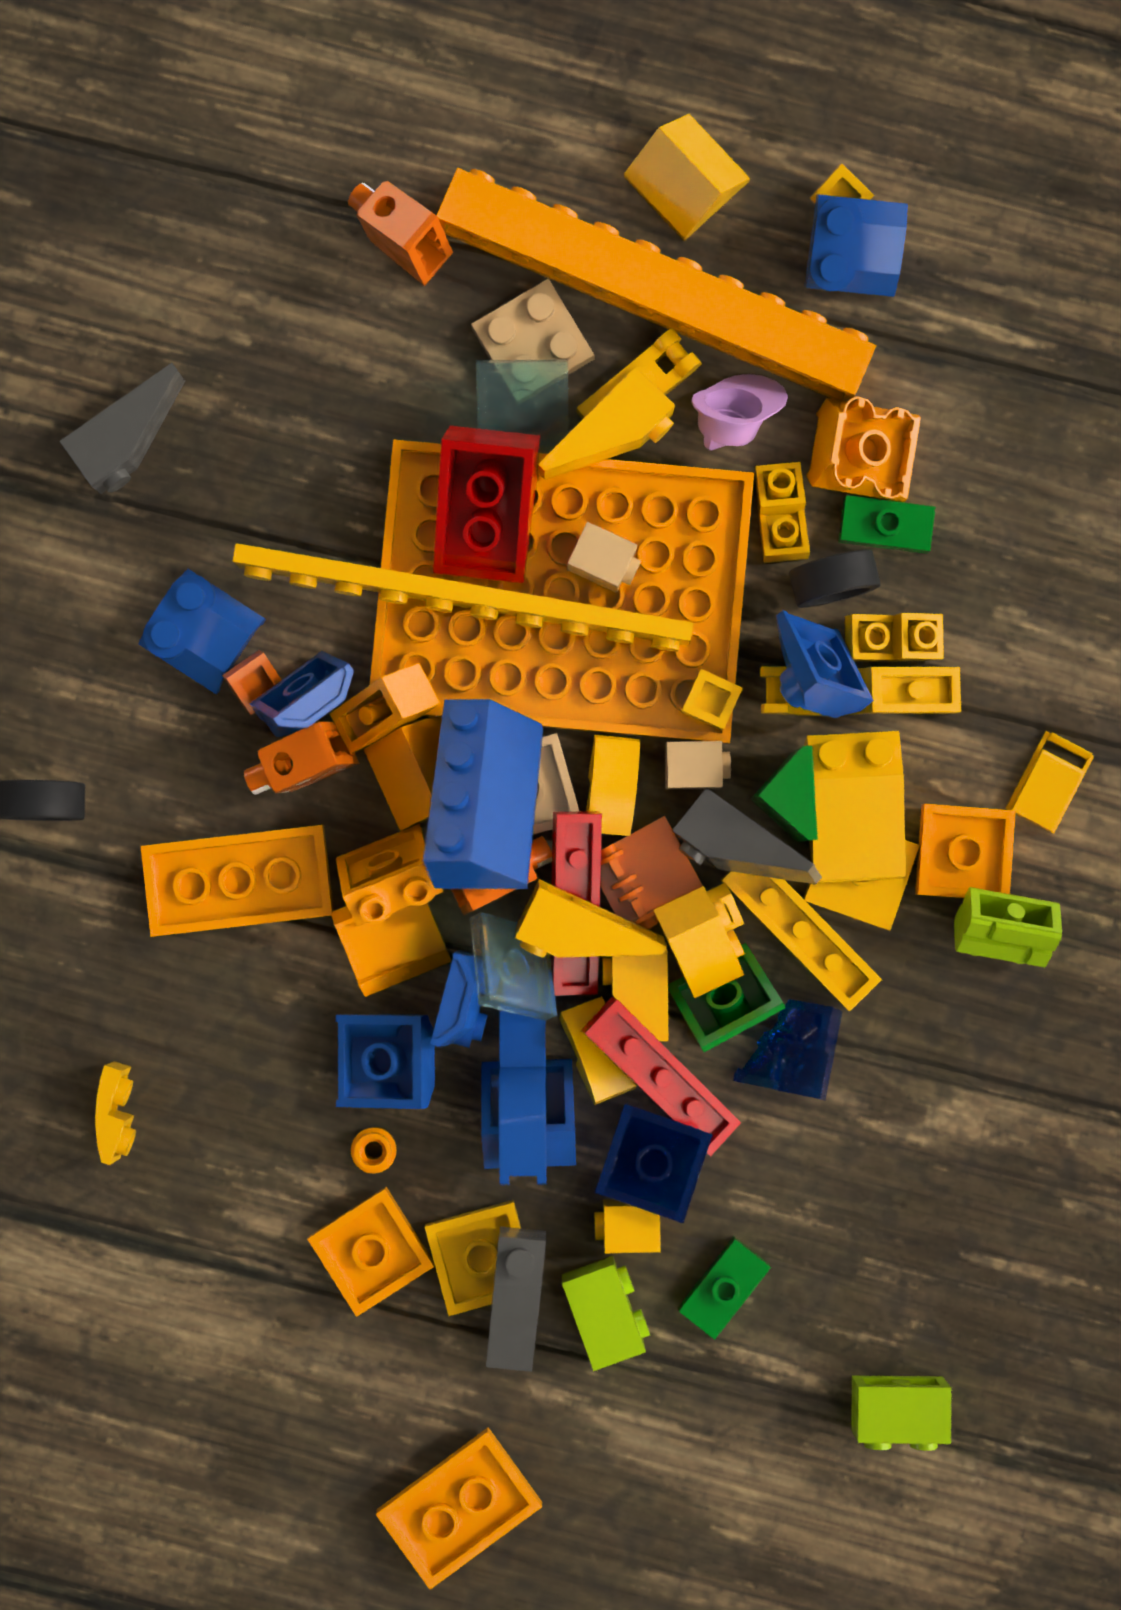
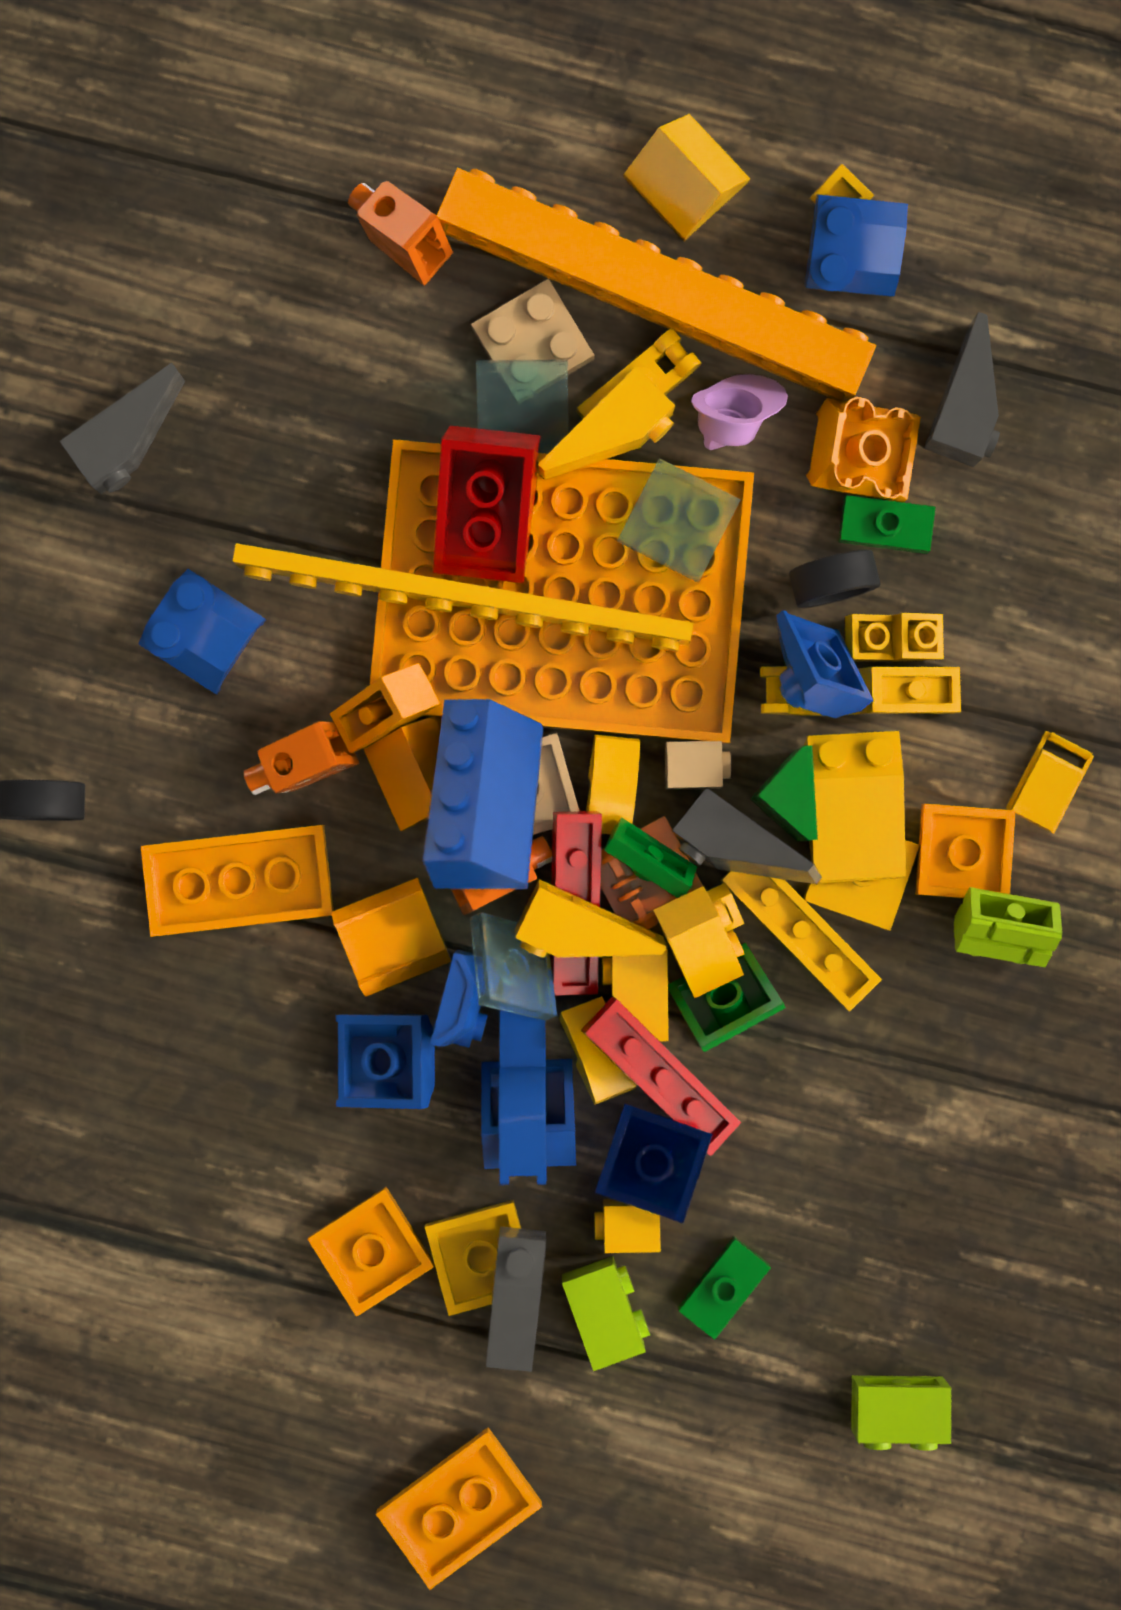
(112, 1125): yellow slope -> none
(251, 679): orange plate -> none
(304, 695): blue slope -> none
(363, 1160): light orange plate -> none
(385, 876): light orange plate -> none
(604, 558): tan brick -> none
(650, 858): none -> green plate
(678, 520): none -> clear light blue tile
(711, 699): yellow plate -> none
(782, 512): yellow slope -> none
(796, 1052): clear blue slope -> none
(969, 403): none -> dark grey slope

